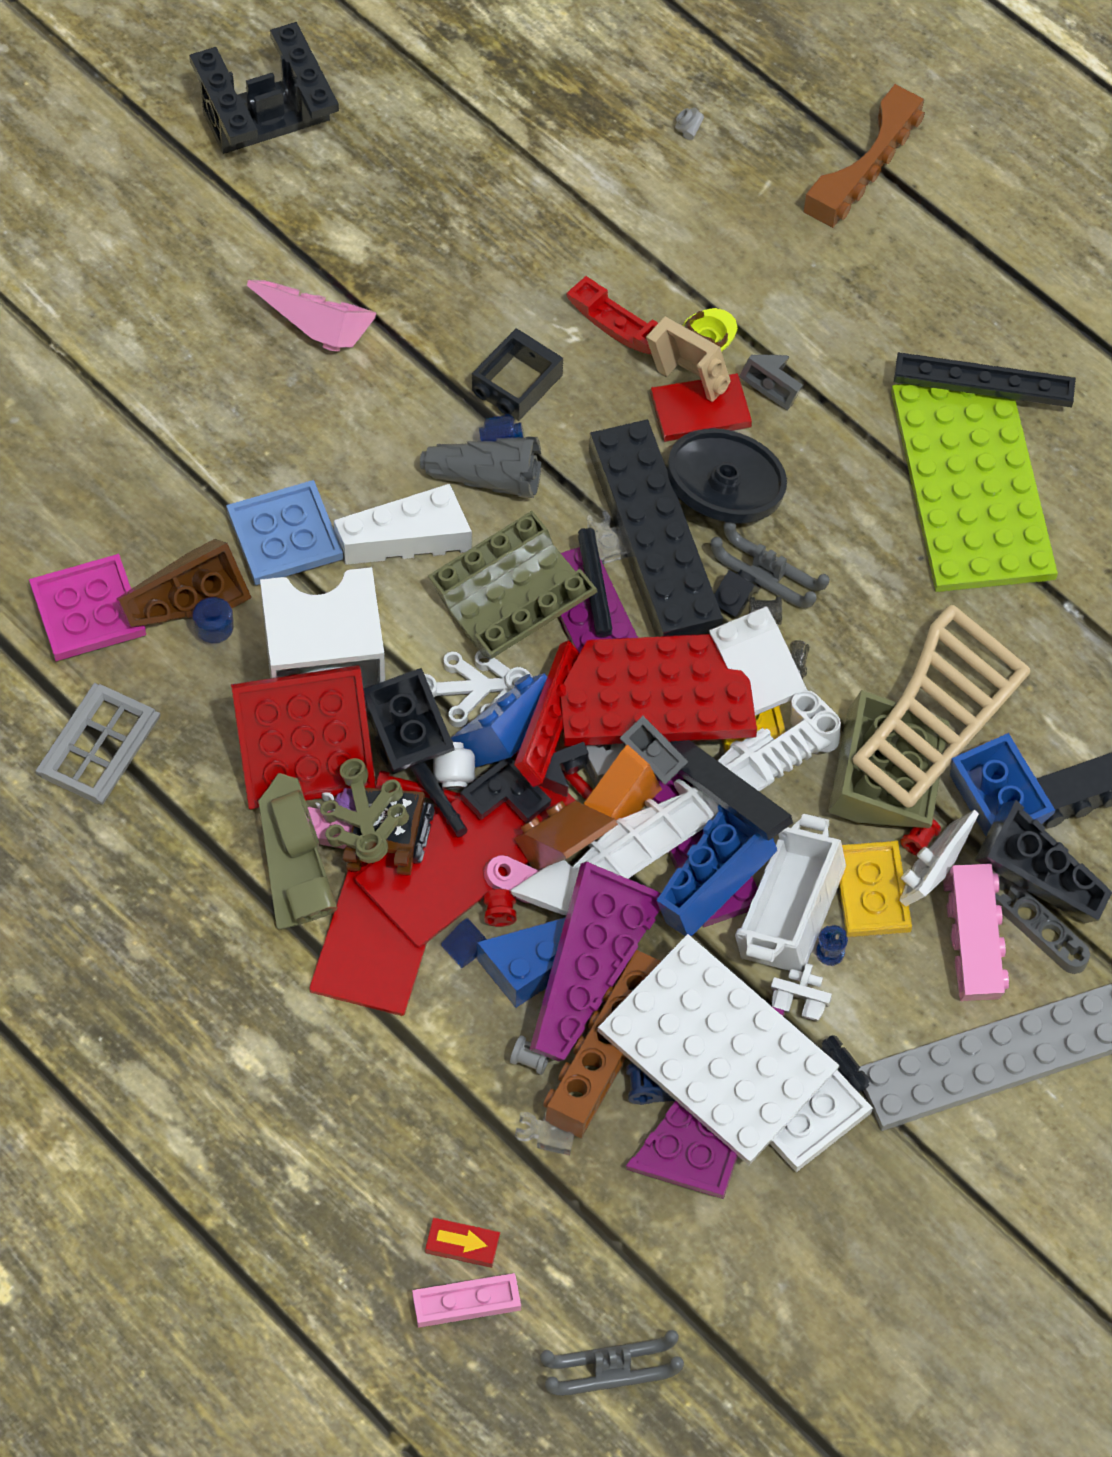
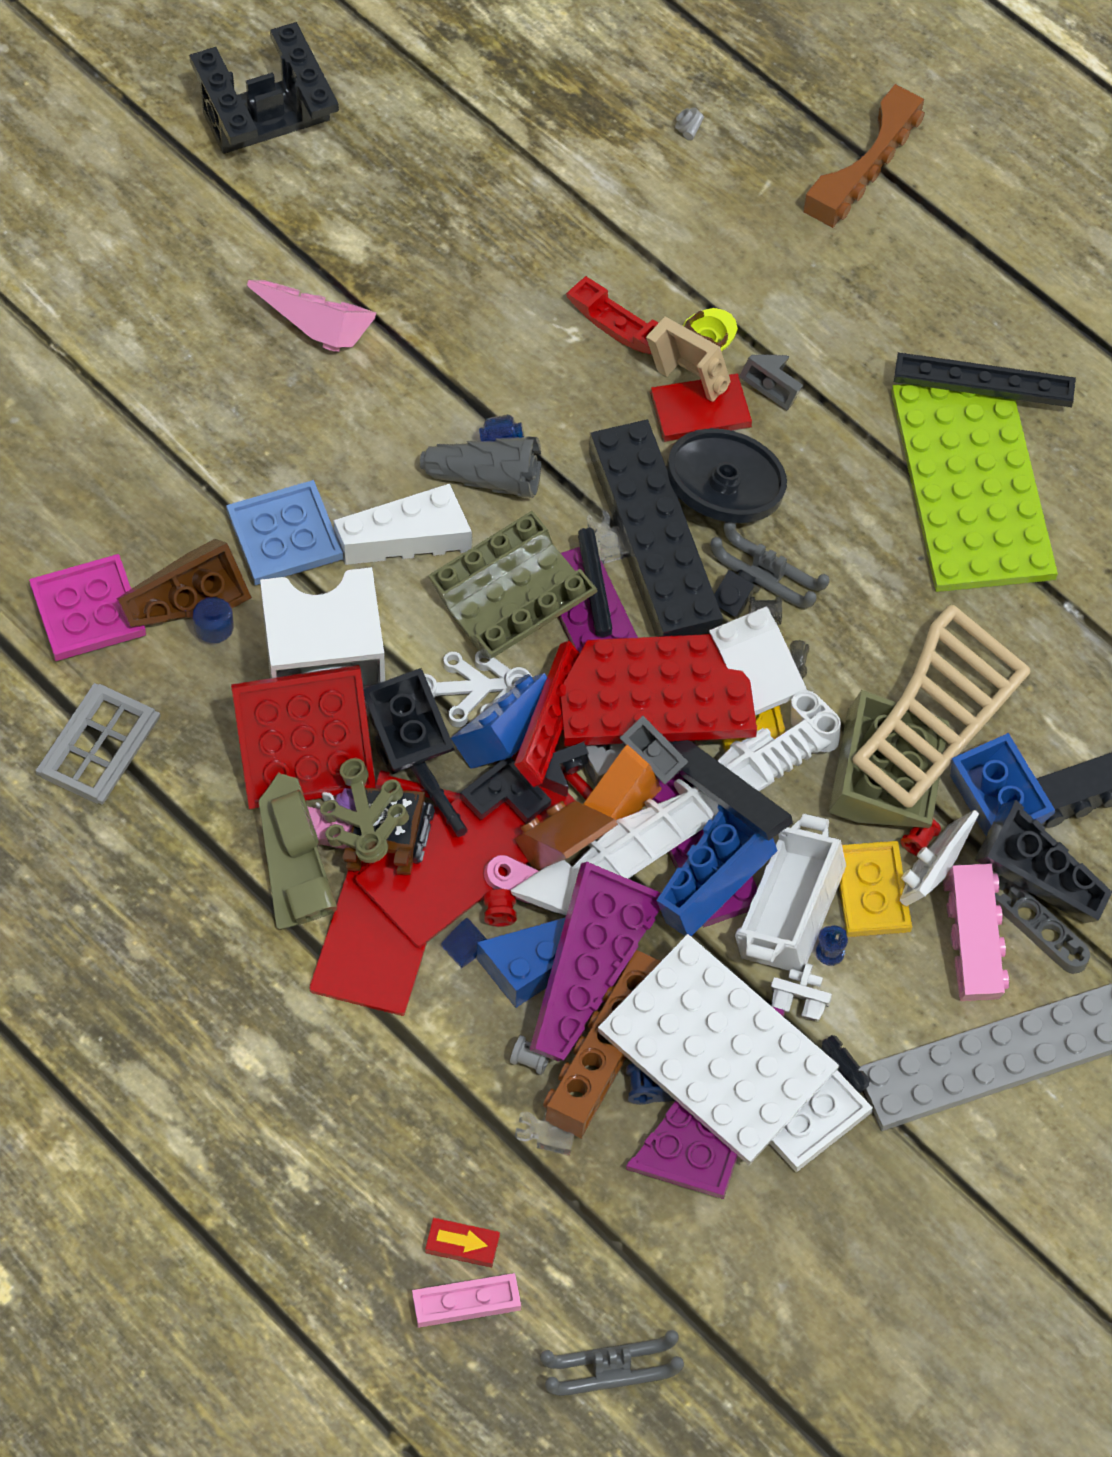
(455, 768): white head -> none
(532, 354): black window -> none

